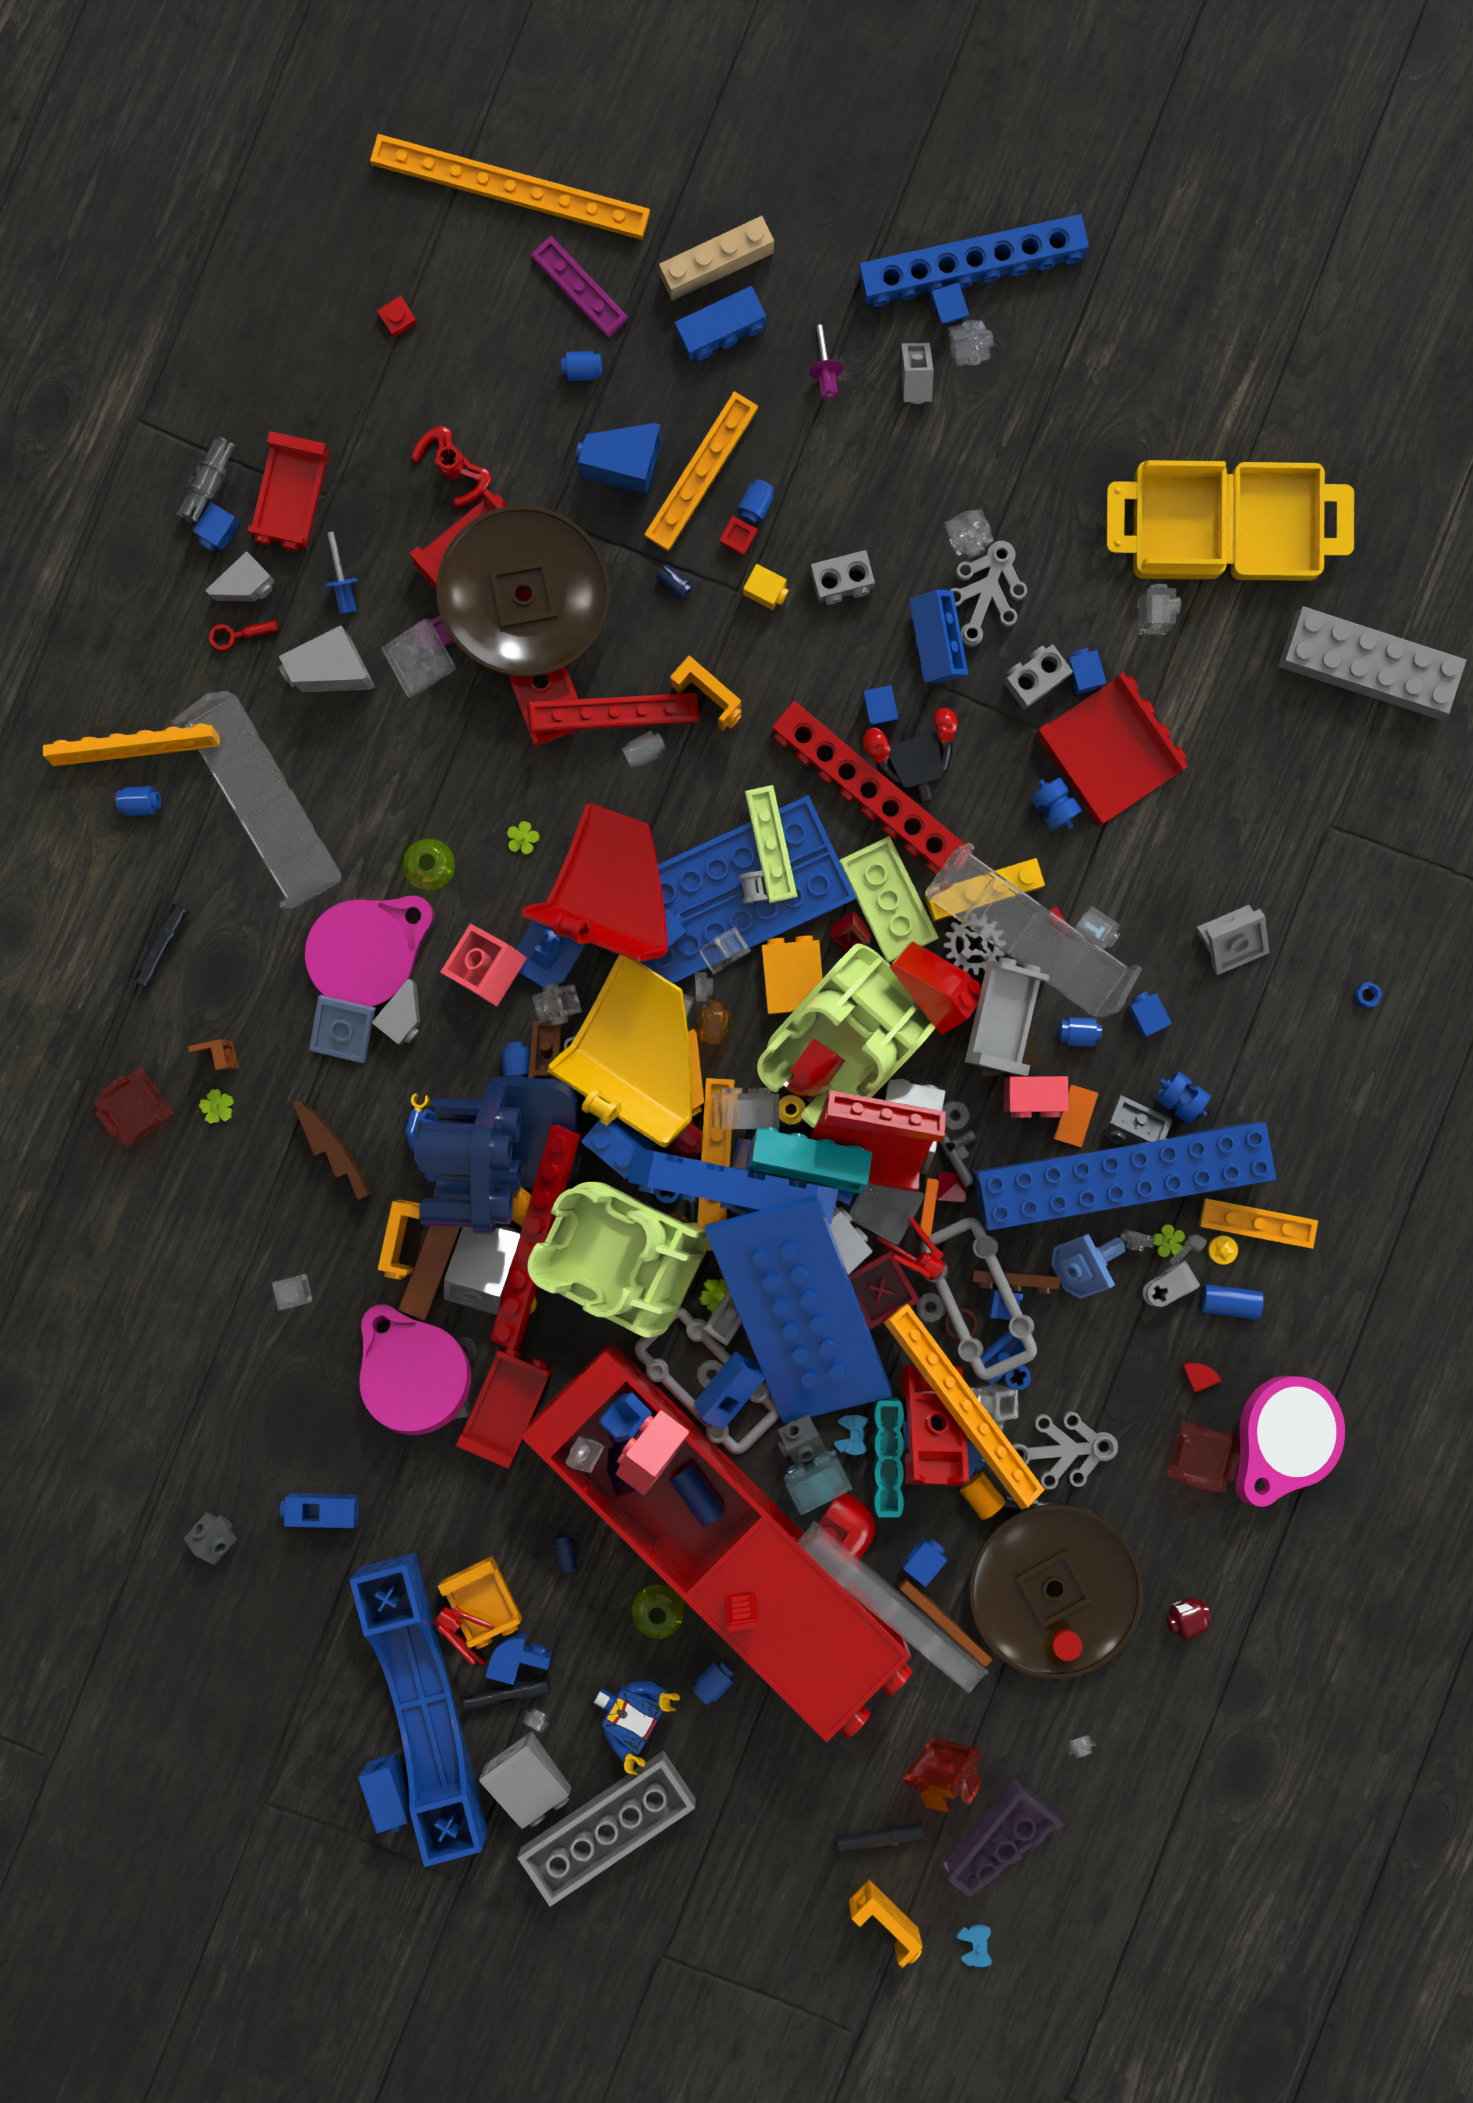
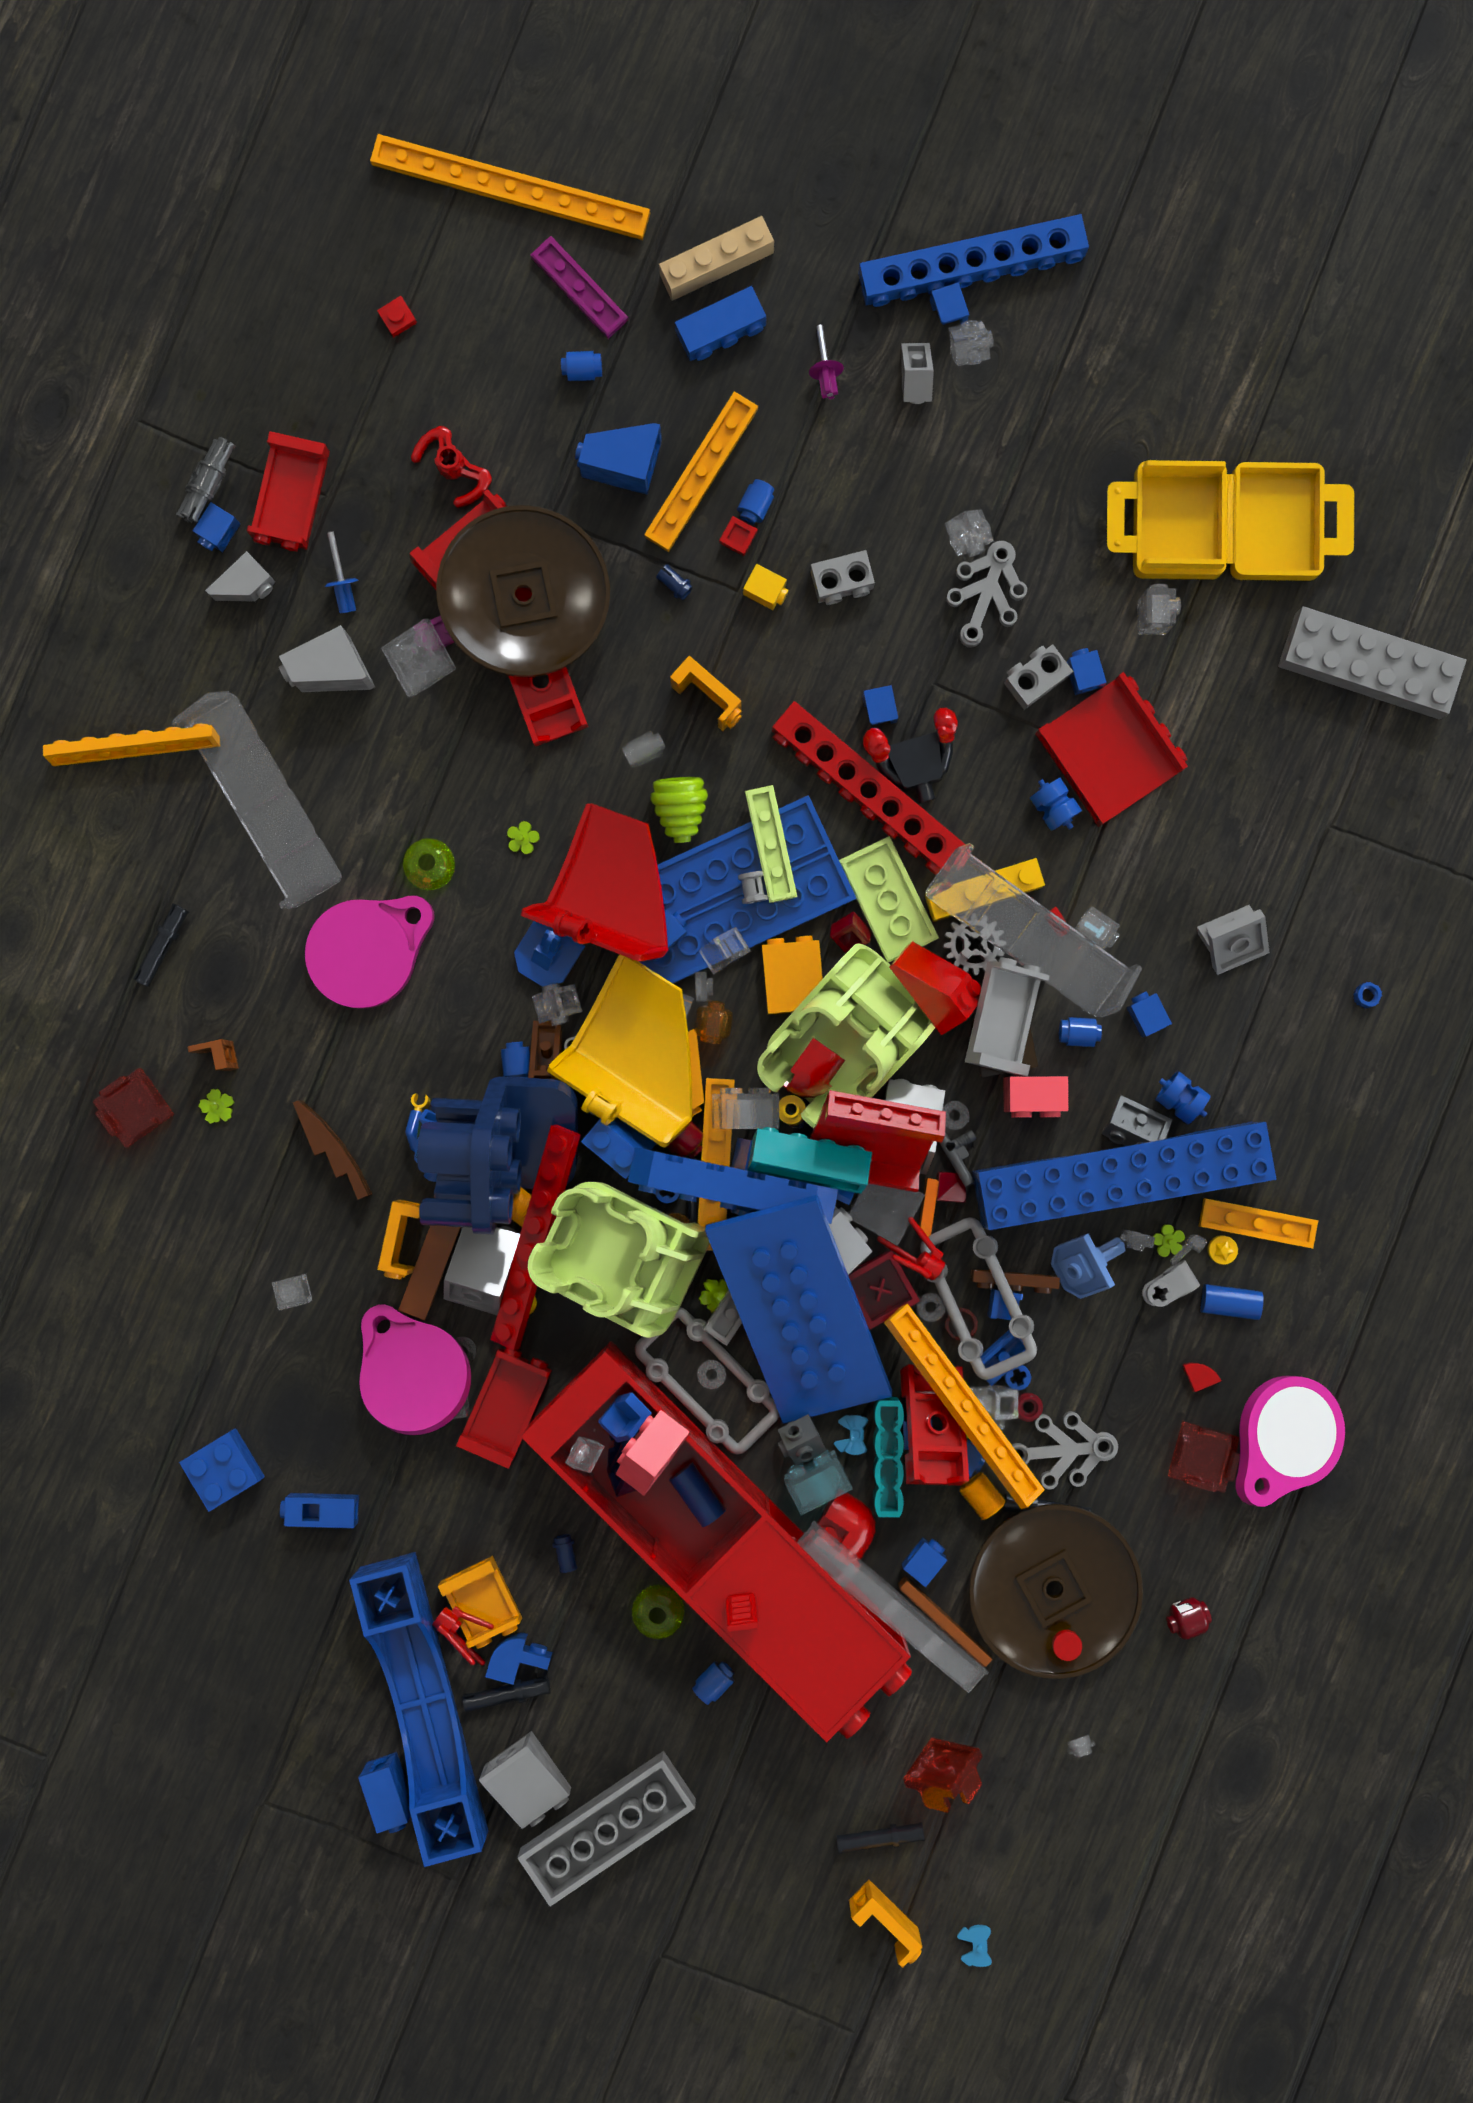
(138, 800): blue brick -> none
(210, 1538): dark grey brick -> none
(222, 1469): none -> blue brick
(248, 632): red piece -> none
(342, 1029): sand blue tile -> none
(401, 1015): light grey slope -> none
(483, 964): coral brick -> none
(536, 1720): clear plate -> none
(613, 712): red tile -> none
(632, 1717): torso -> none
(679, 805): none -> lime piece
(729, 1391): blue brick -> none
(938, 636): blue brick -> none
(999, 1837): clear purple wedge -> none
(1037, 1407): none -> dark red plate
(1074, 1122): orange tile -> none

